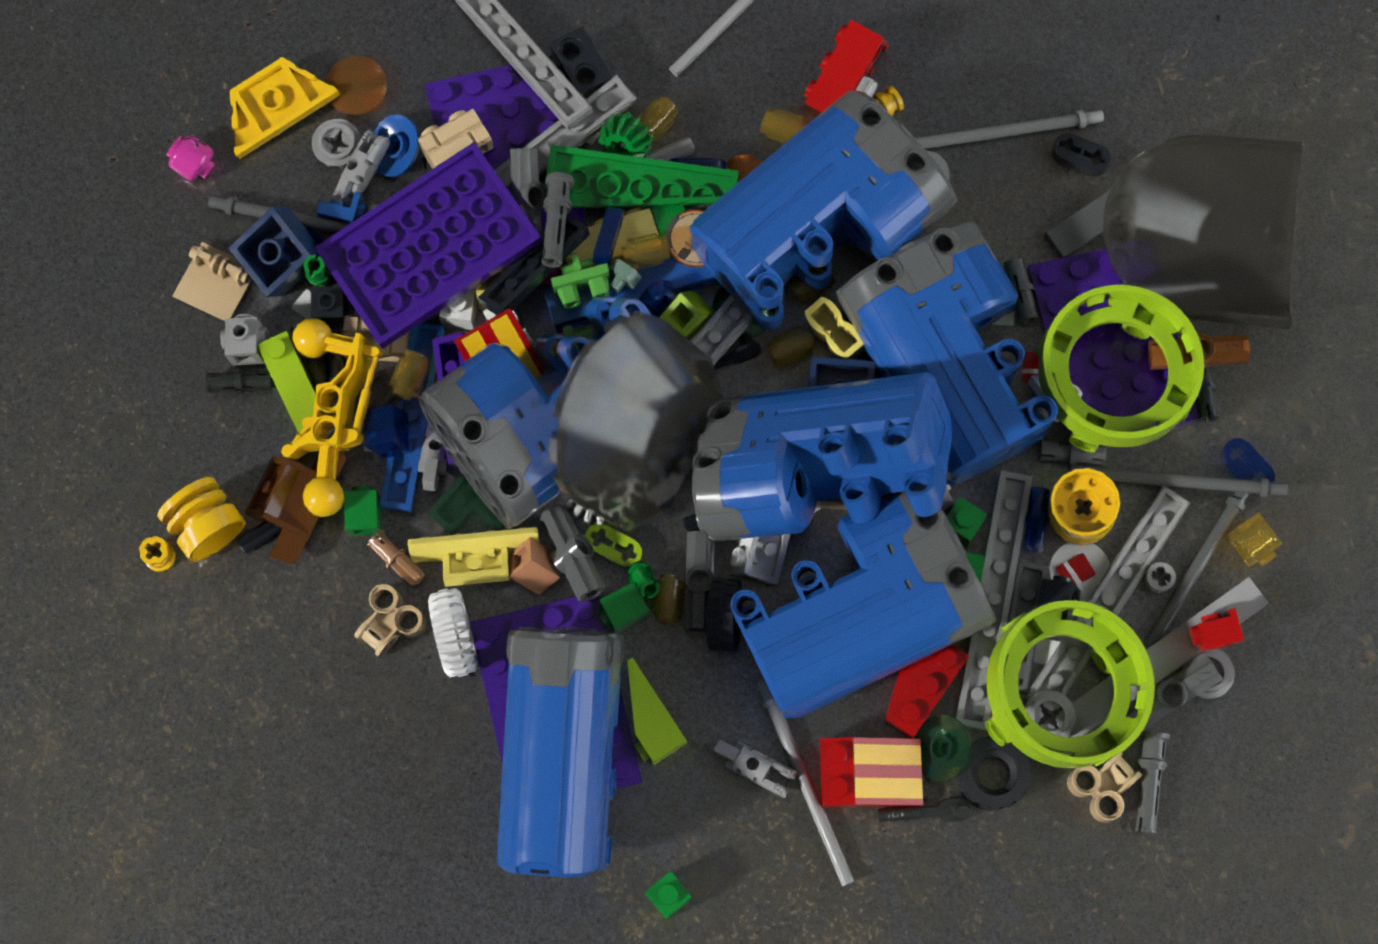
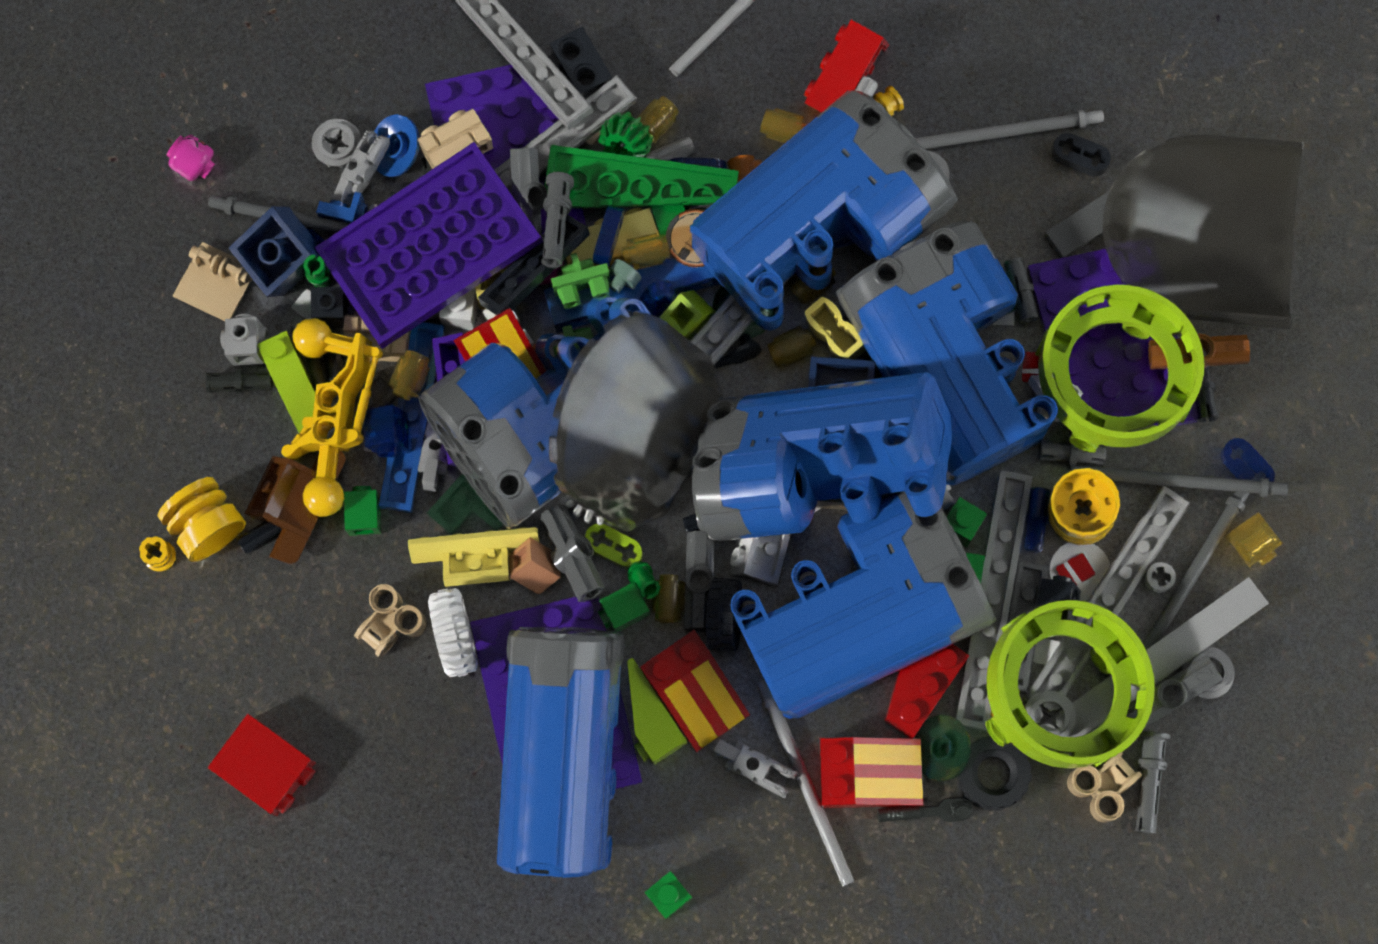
(262, 766): none -> red brick
(274, 102): yellow wing -> none
(360, 85): clear orange dish -> none
(396, 559): medium nougat axle -> none
(695, 691): none -> red slope
(1217, 631): red brick -> none

